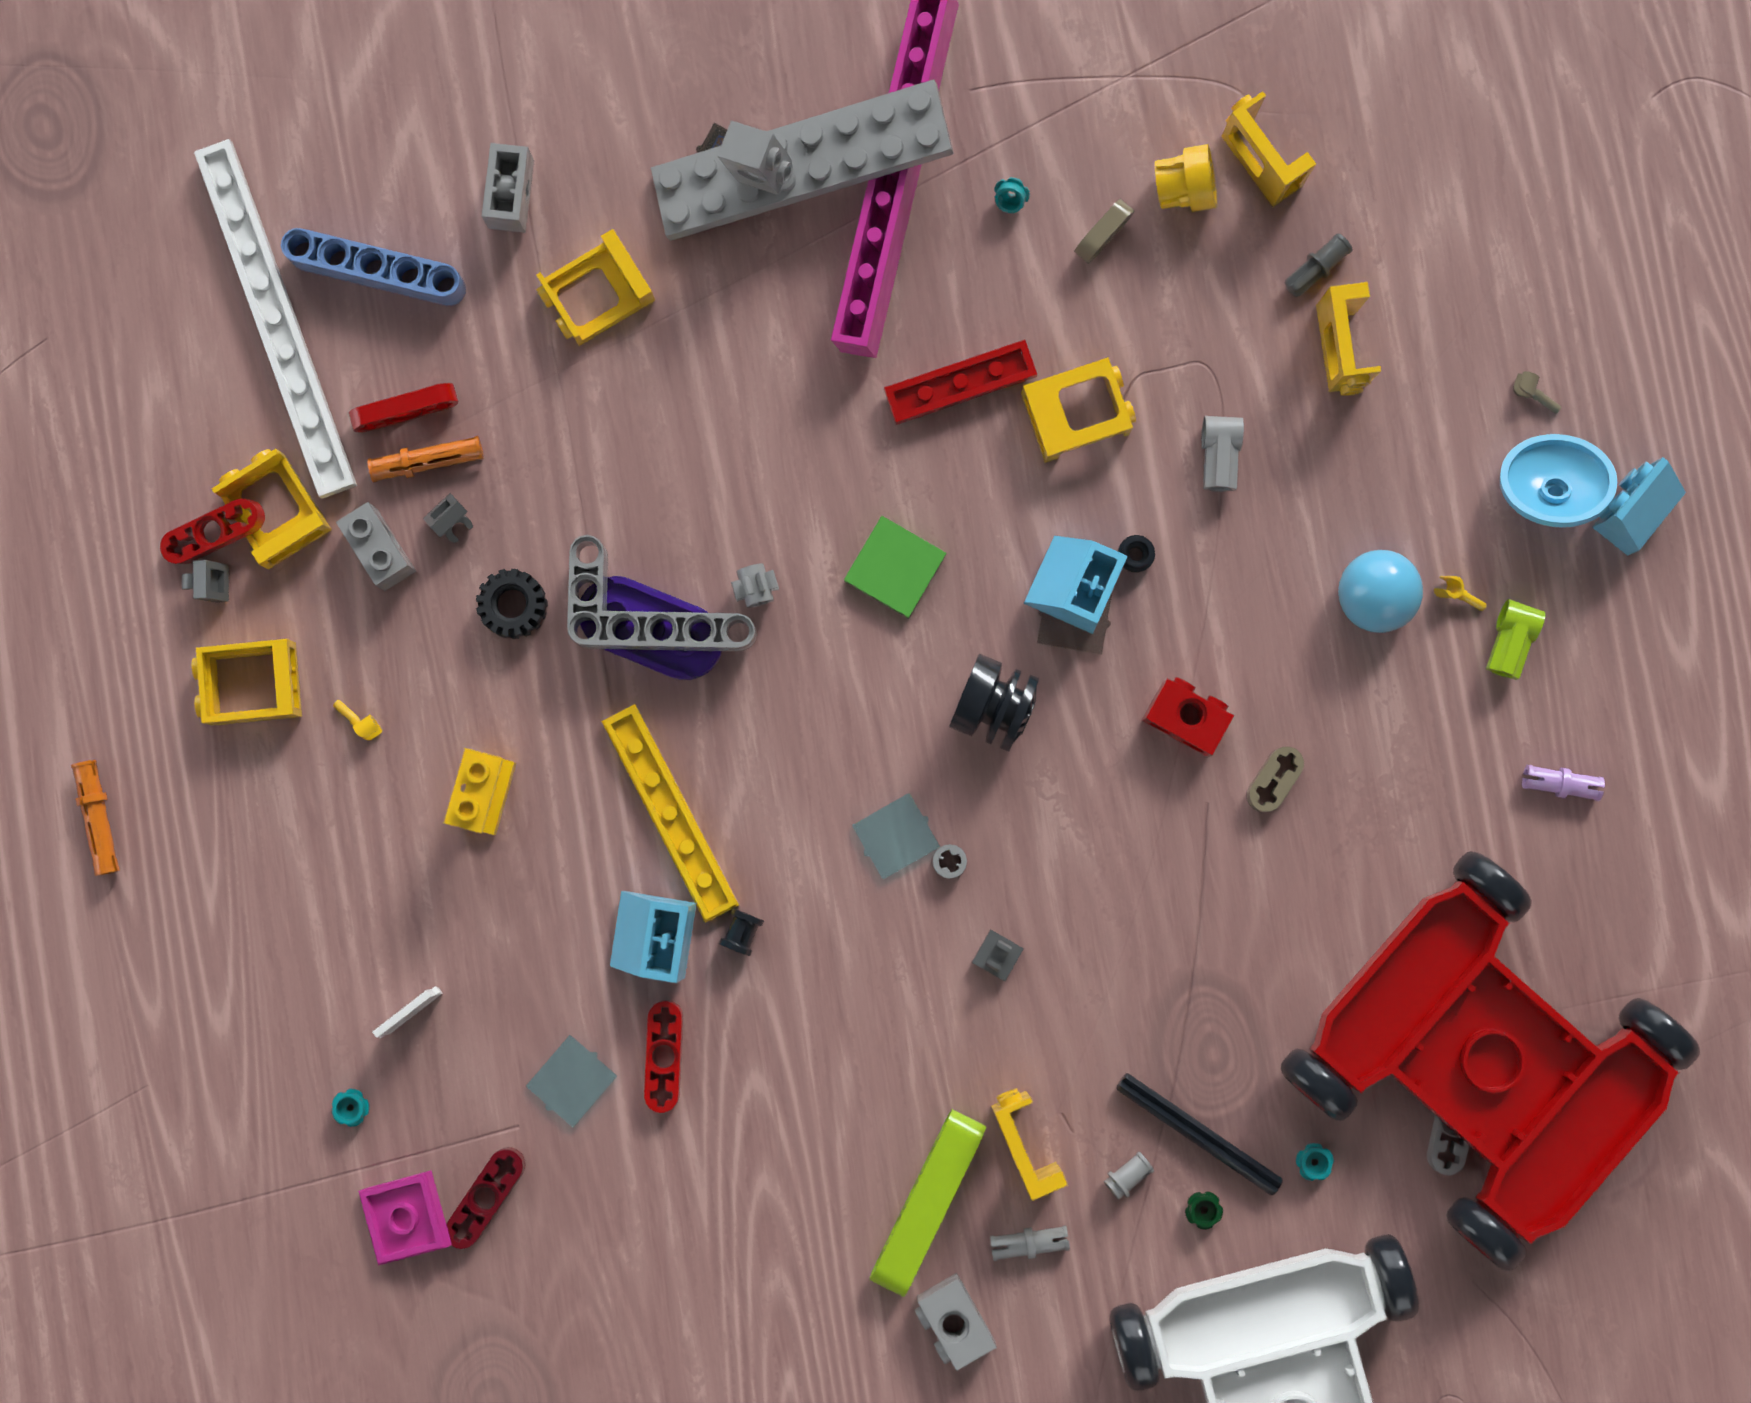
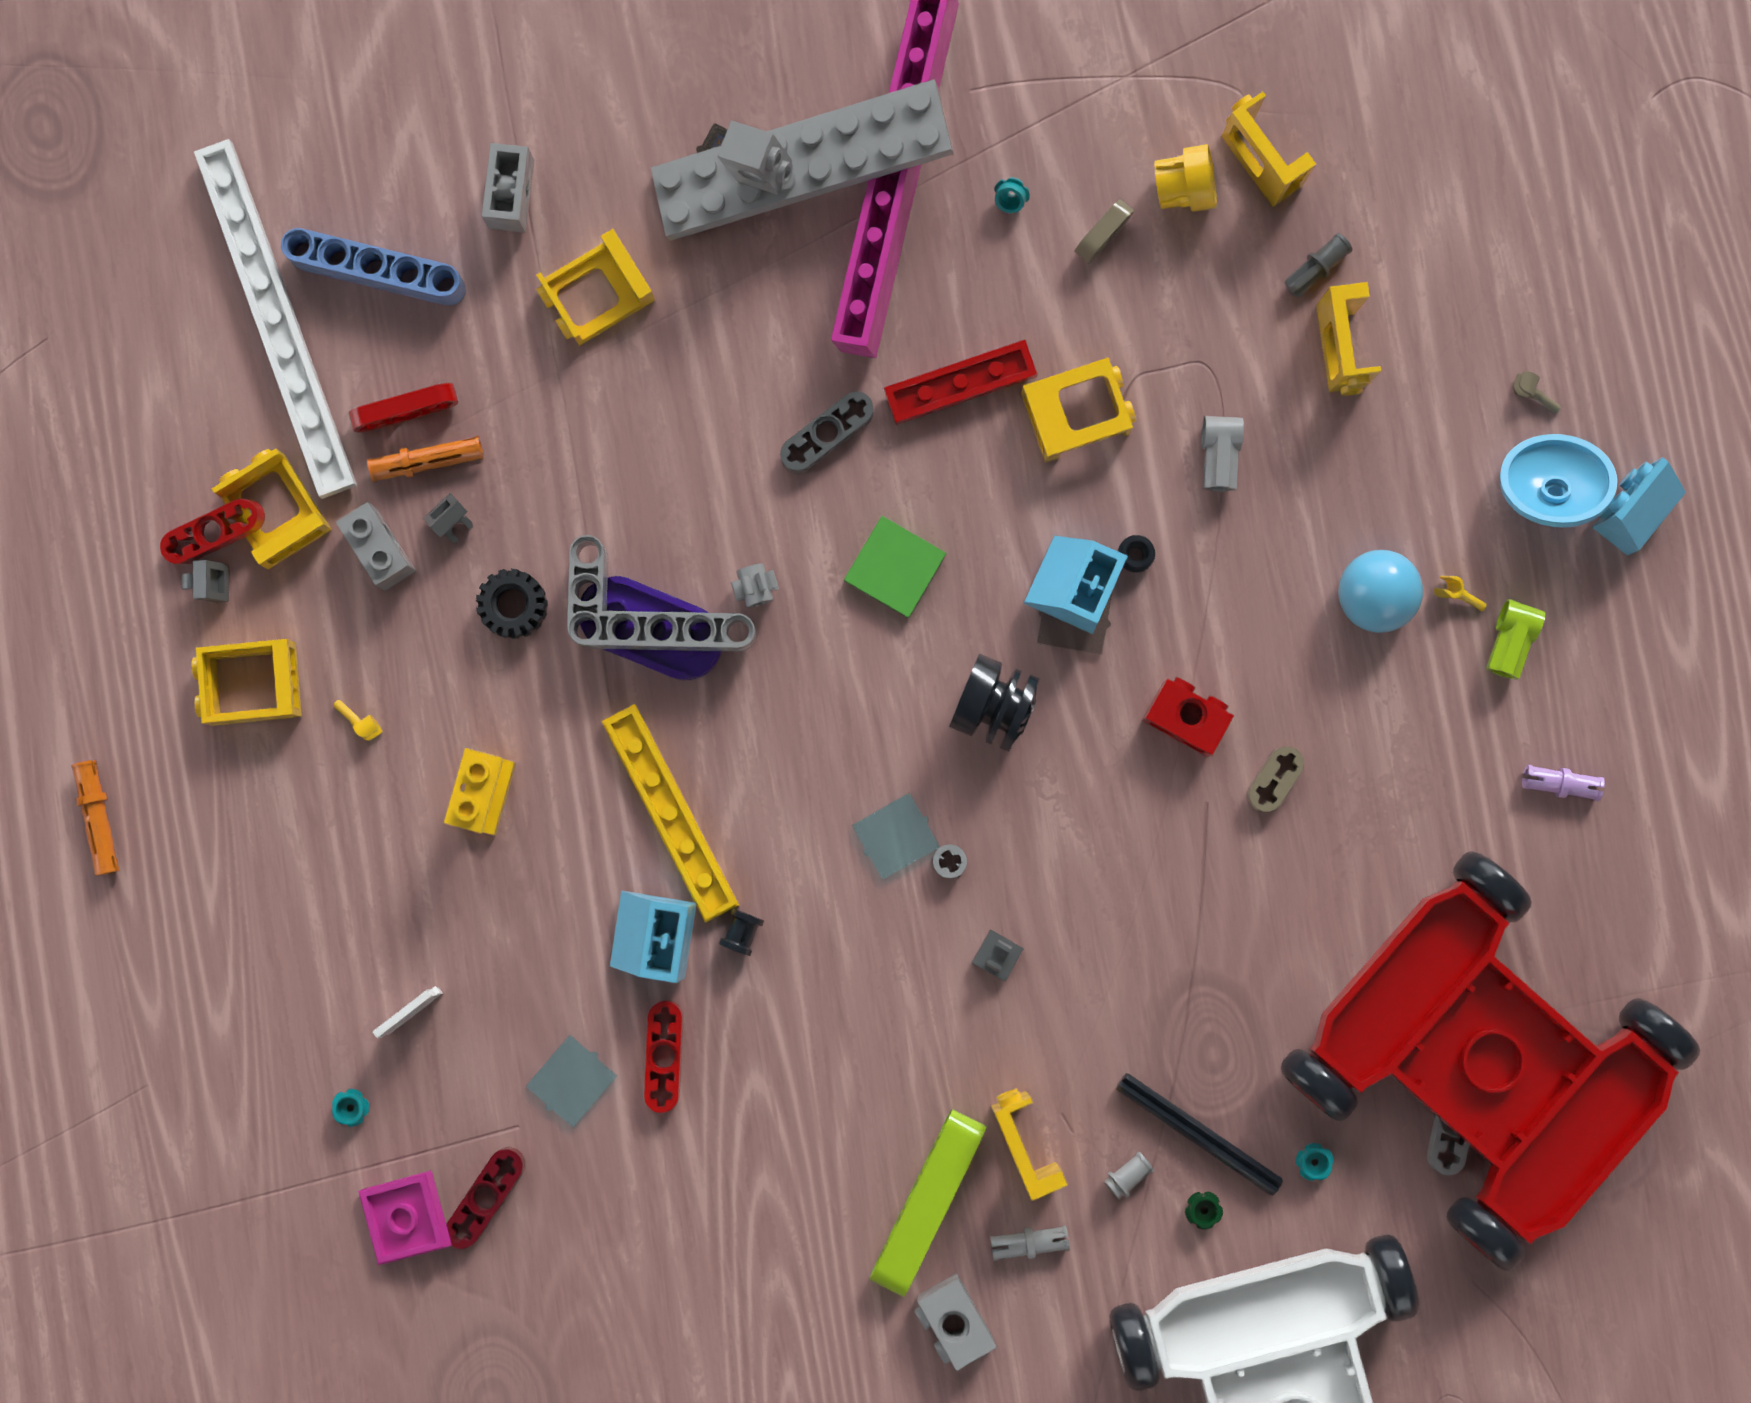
(843, 408): none -> dark grey beam

